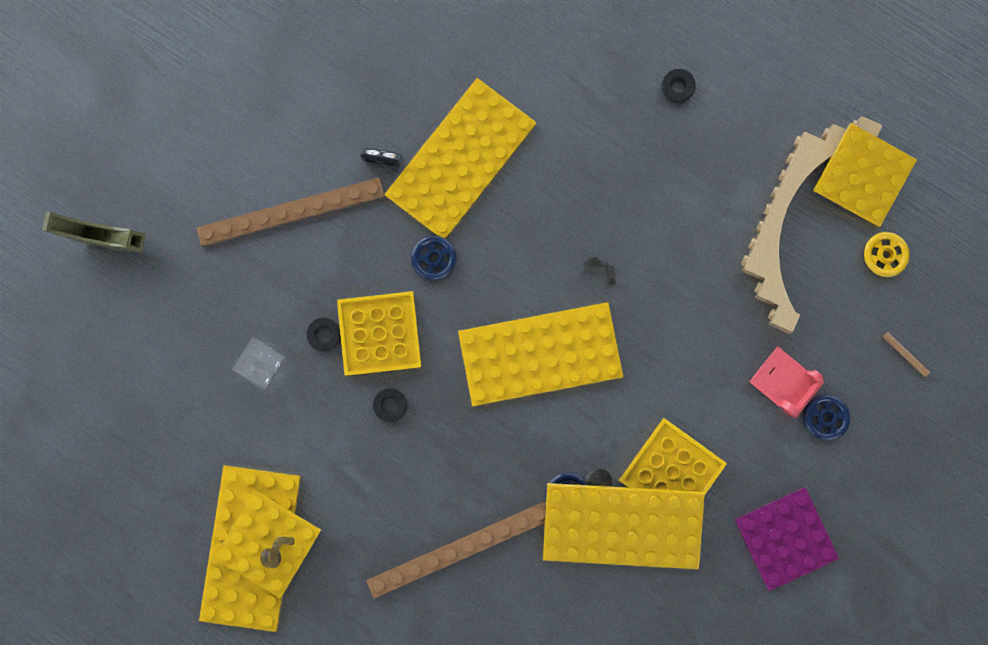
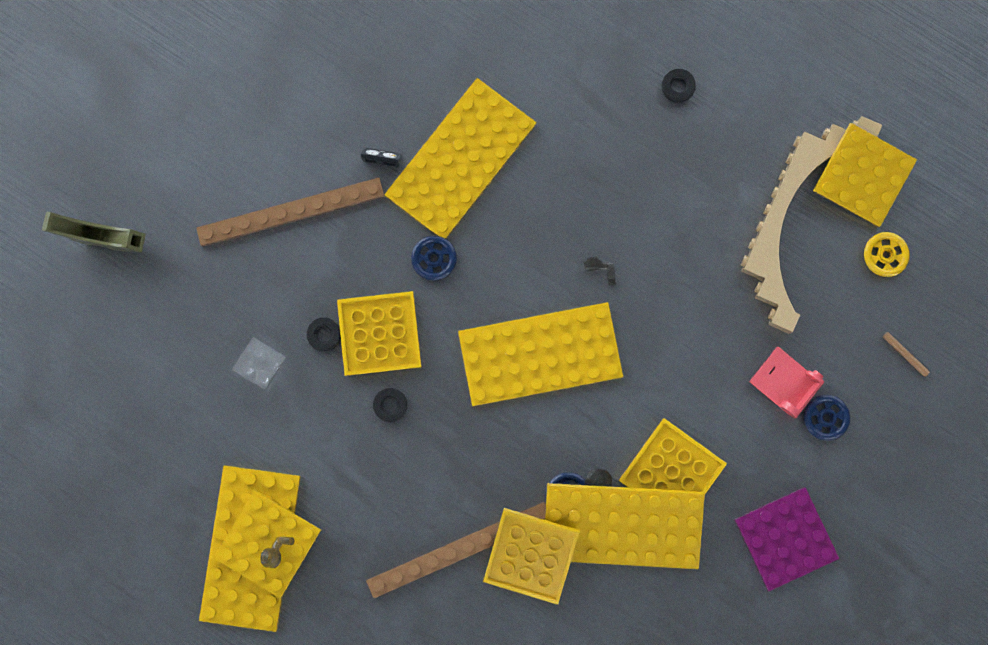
(531, 556): none -> yellow plate

